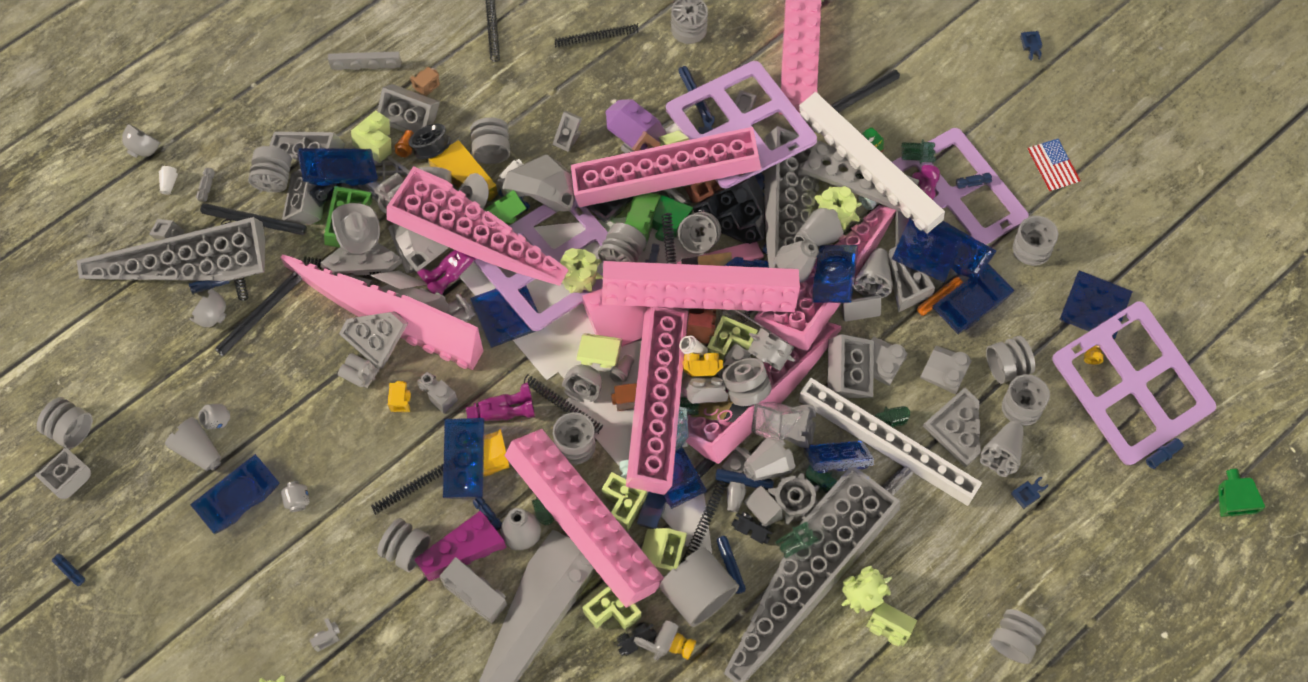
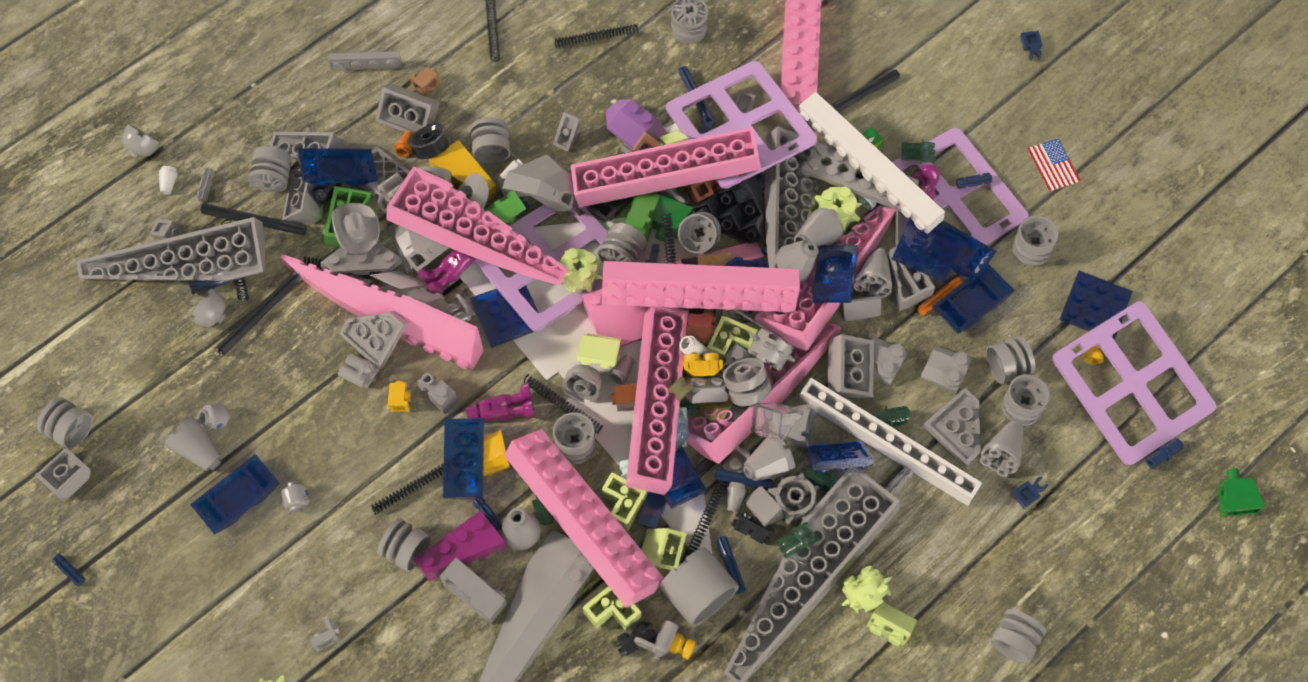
(373, 135): yellowish green brick -> none
(680, 389): none -> olive wheel

